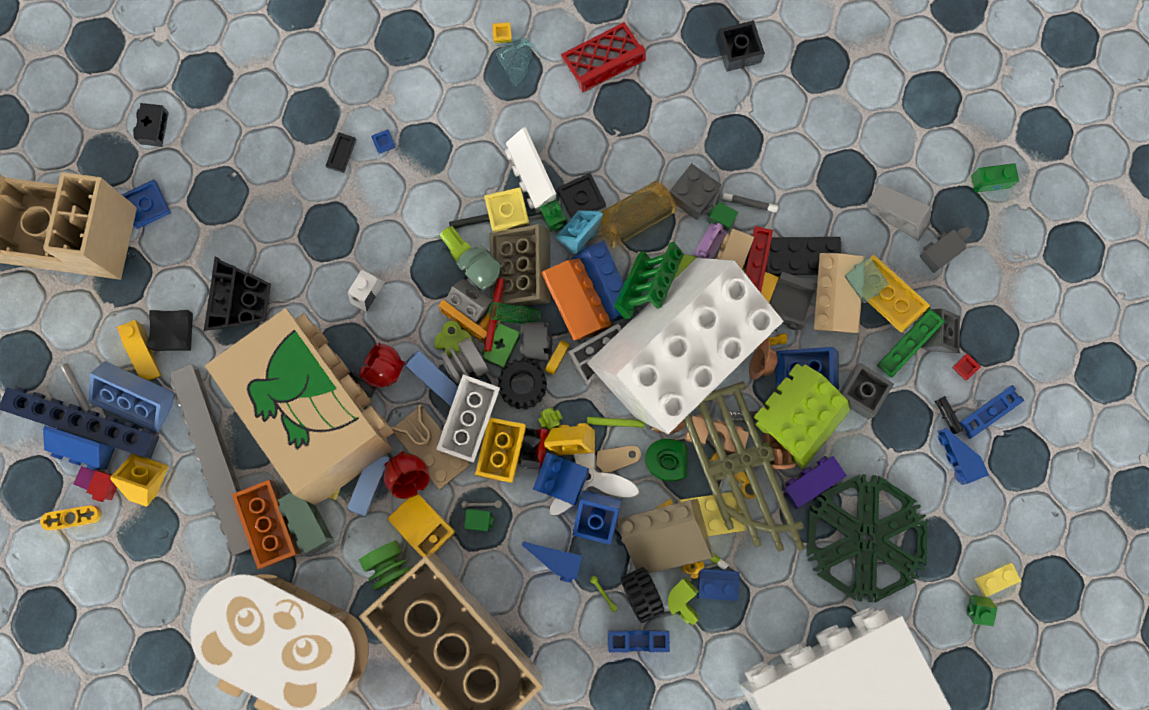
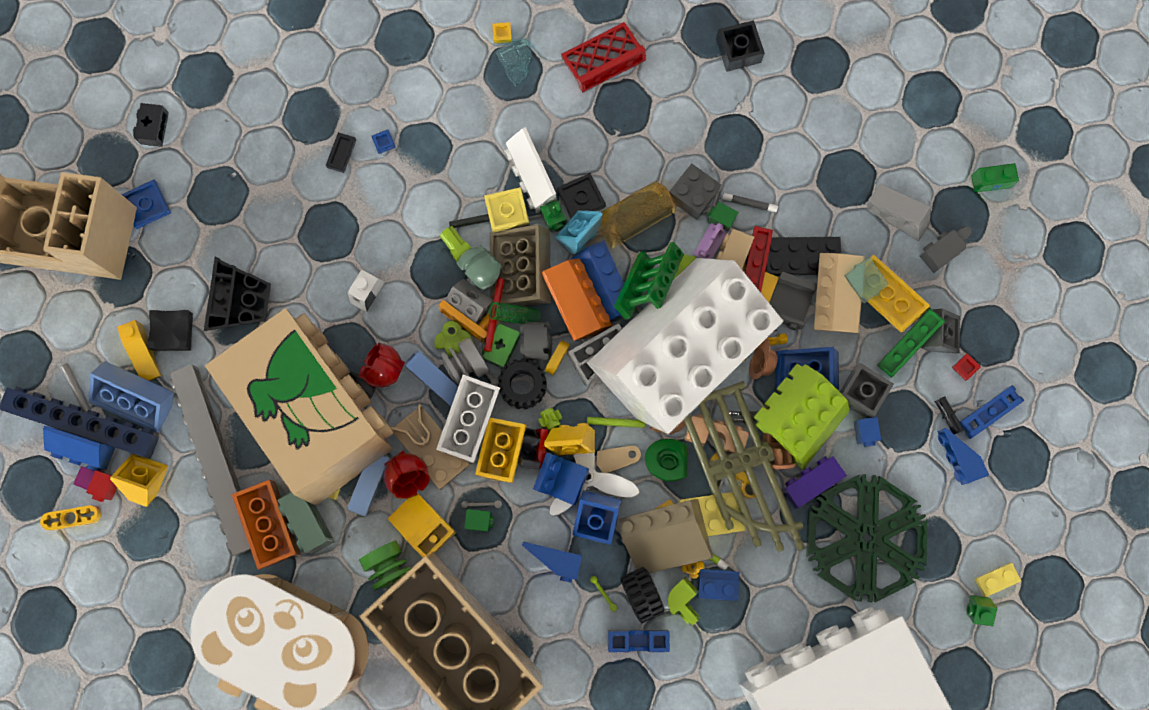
(867, 431): none -> blue brick

